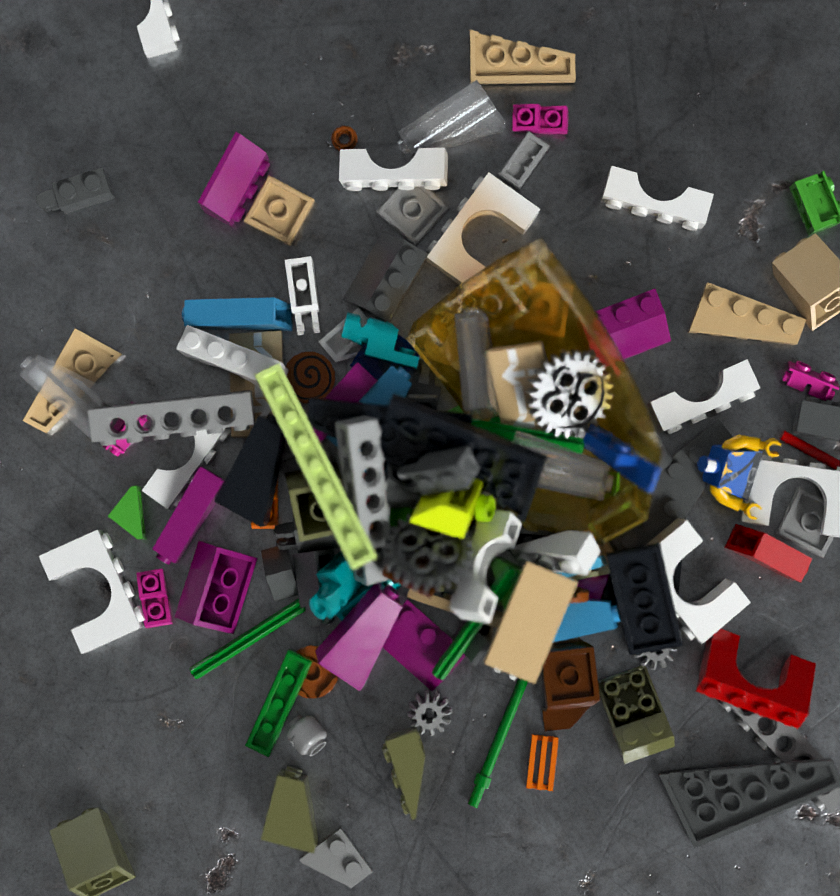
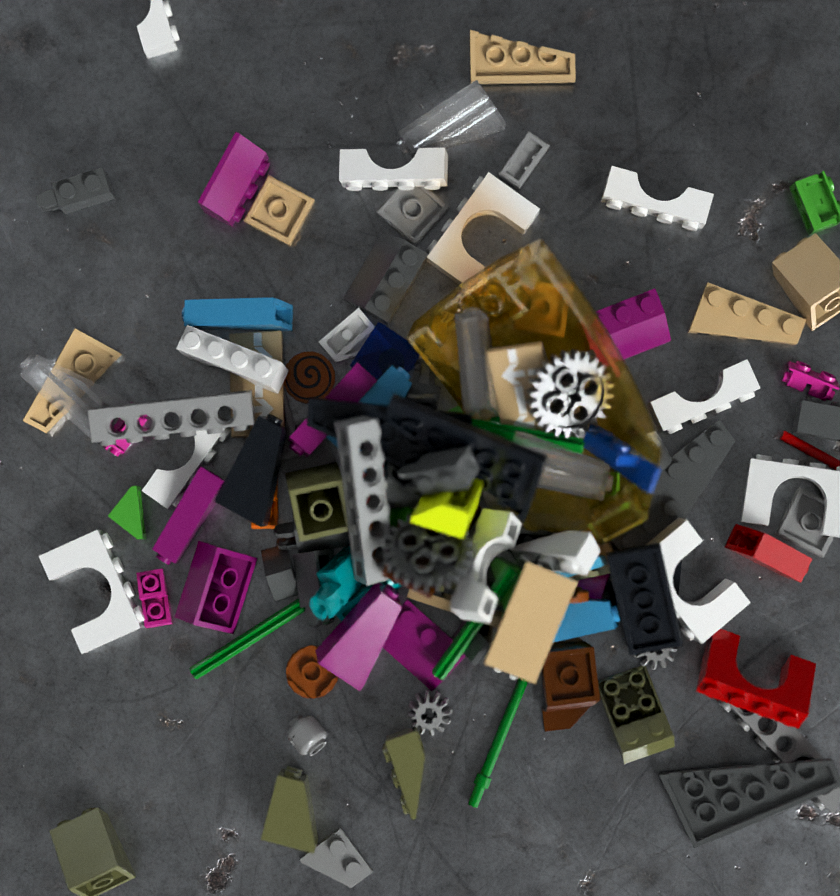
(279, 703): green tile -> none
(303, 291): white hinge -> none
(315, 467): yellowish green plate -> none
(344, 131): dark orange plate -> none
(380, 340): teal plate -> none
(485, 508): lime tile -> none
(539, 785): orange tile -> none
(540, 119): dark pink slope -> none
(733, 469): torso -> none

